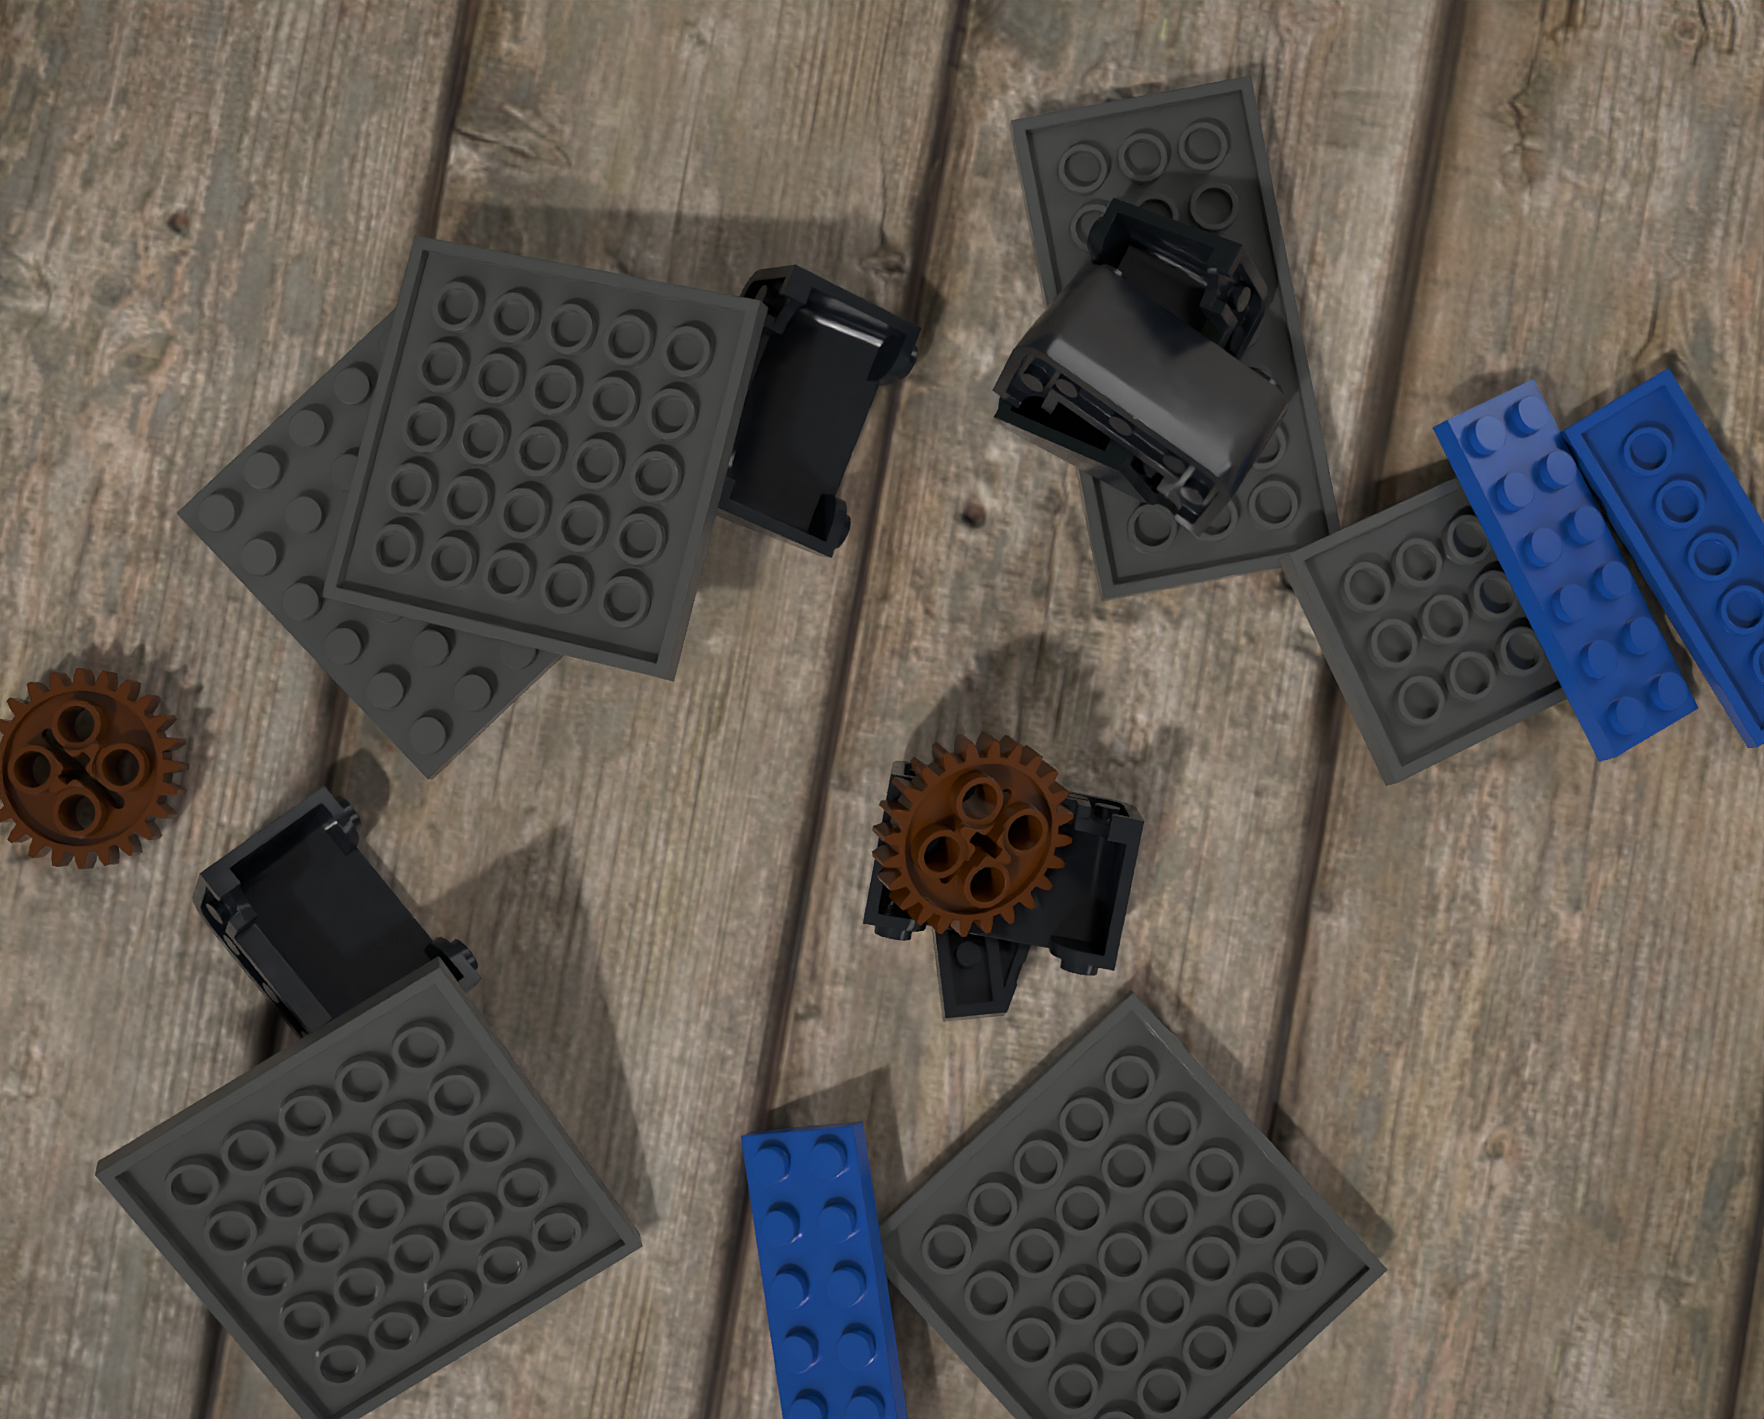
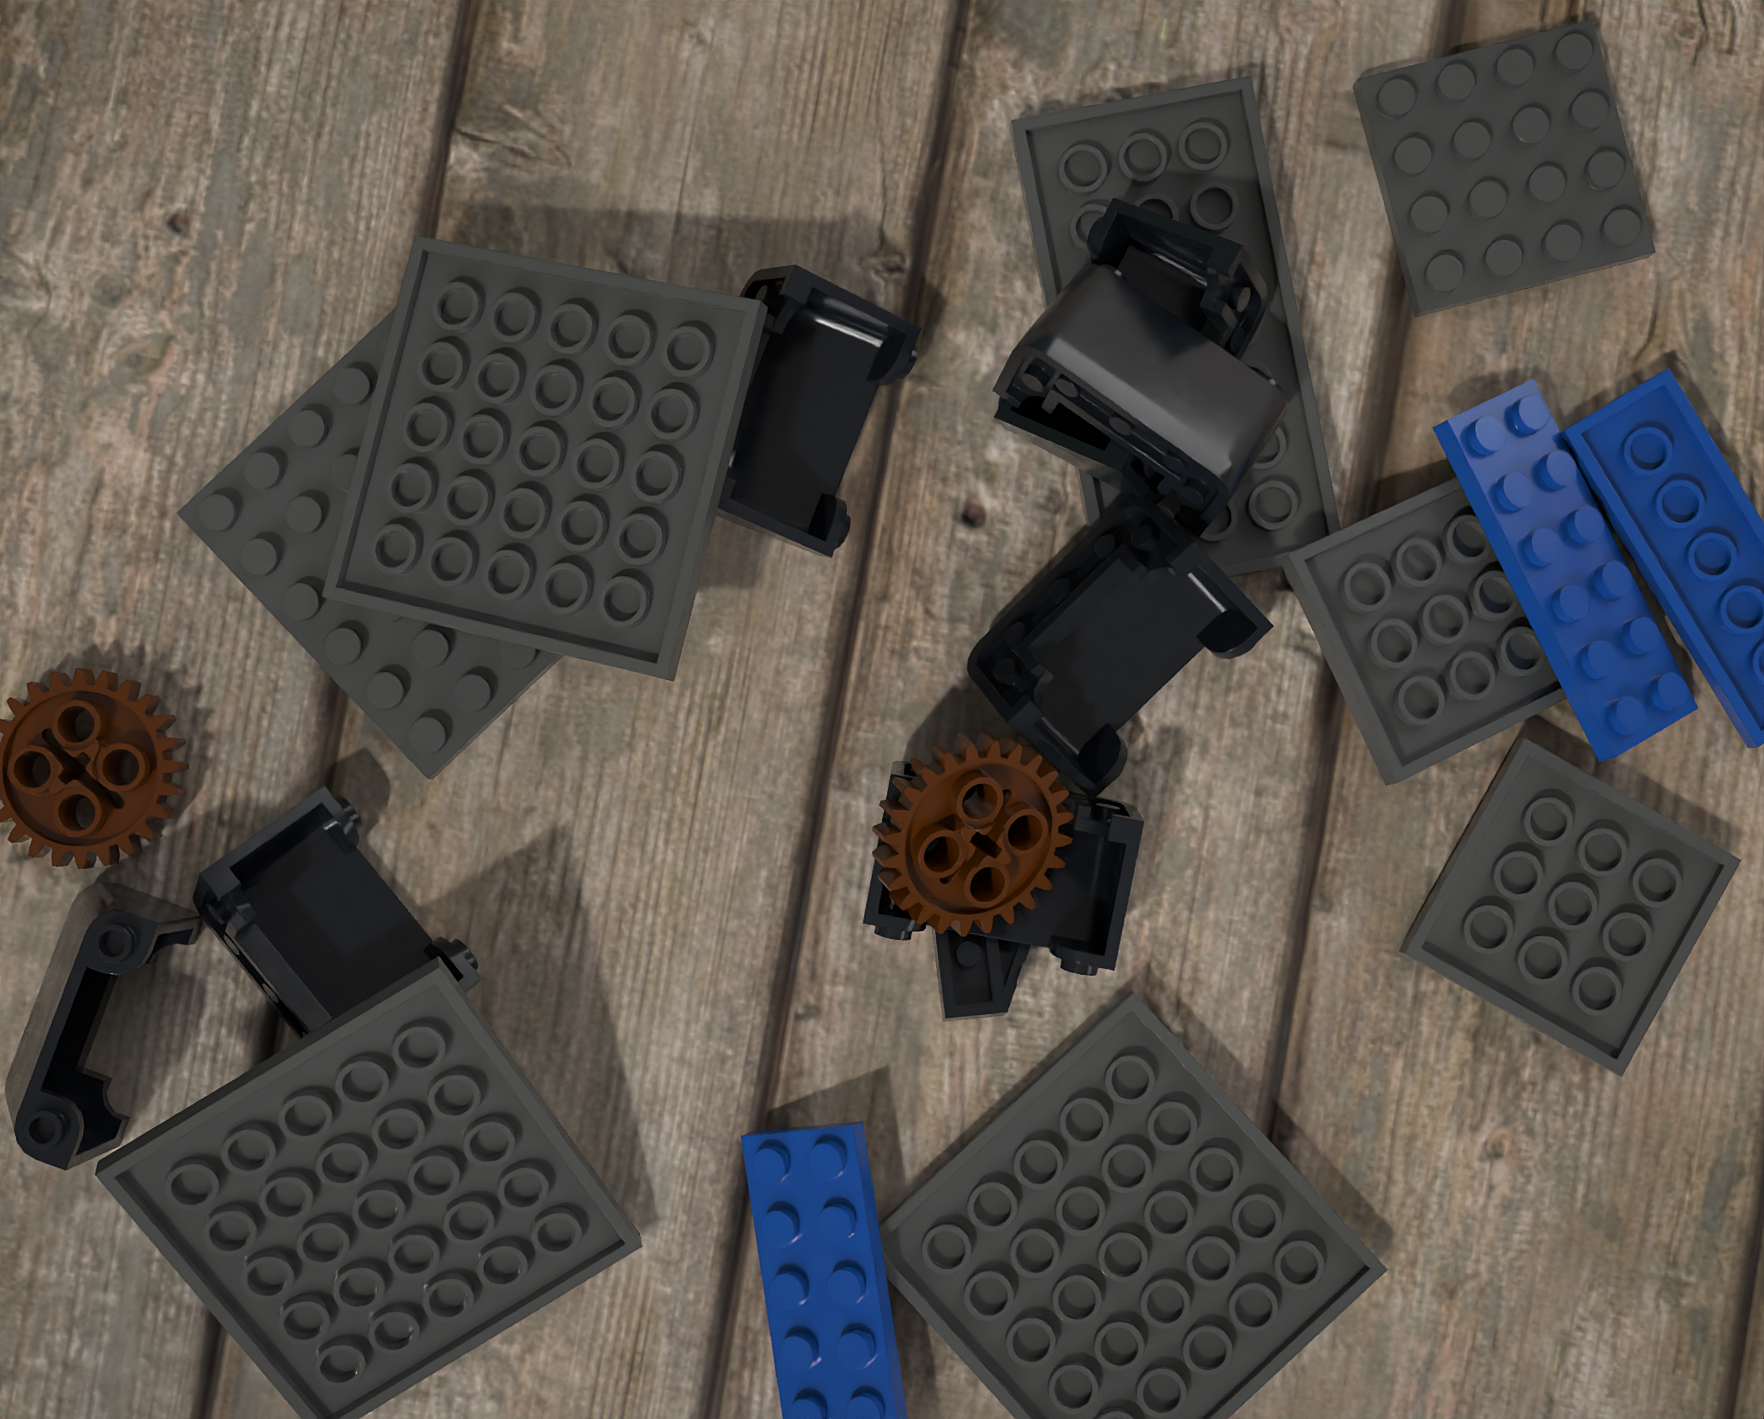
(52, 1100): none -> black windscreen
(1108, 637): none -> black windscreen
(1503, 168): none -> dark grey plate
(1570, 906): none -> dark grey plate

